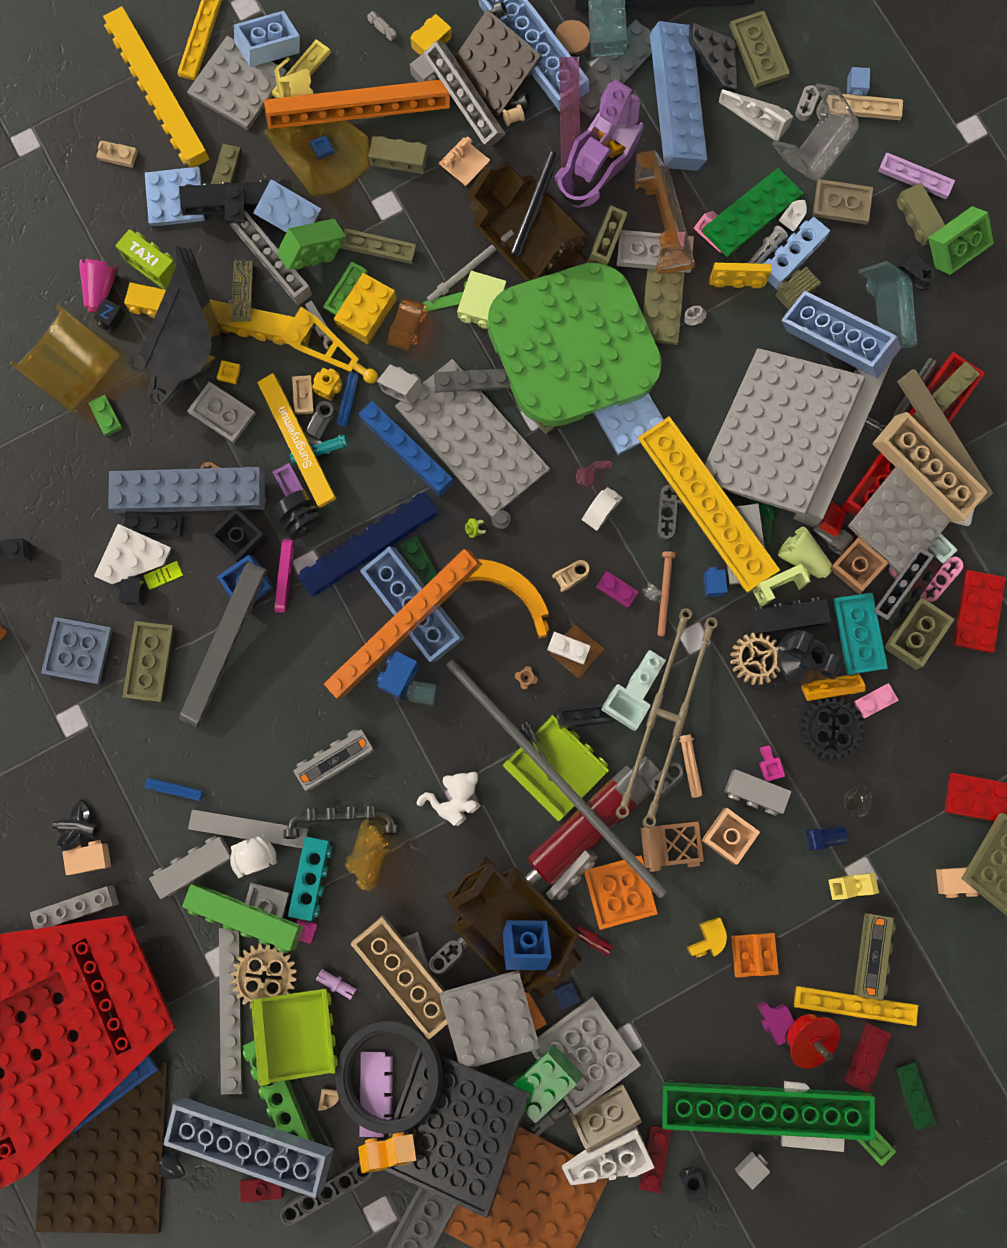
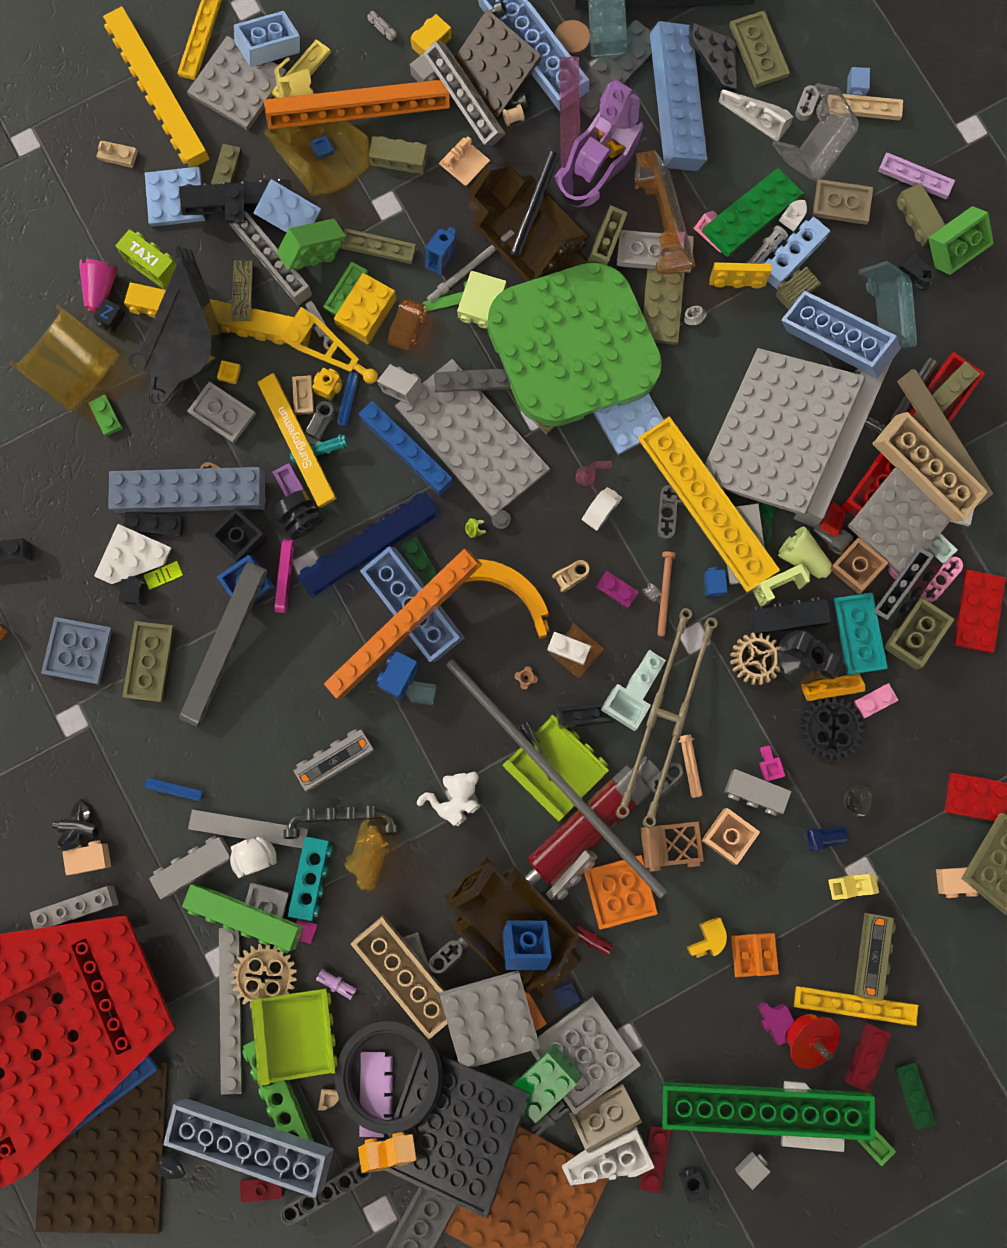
(440, 250): none -> blue torso

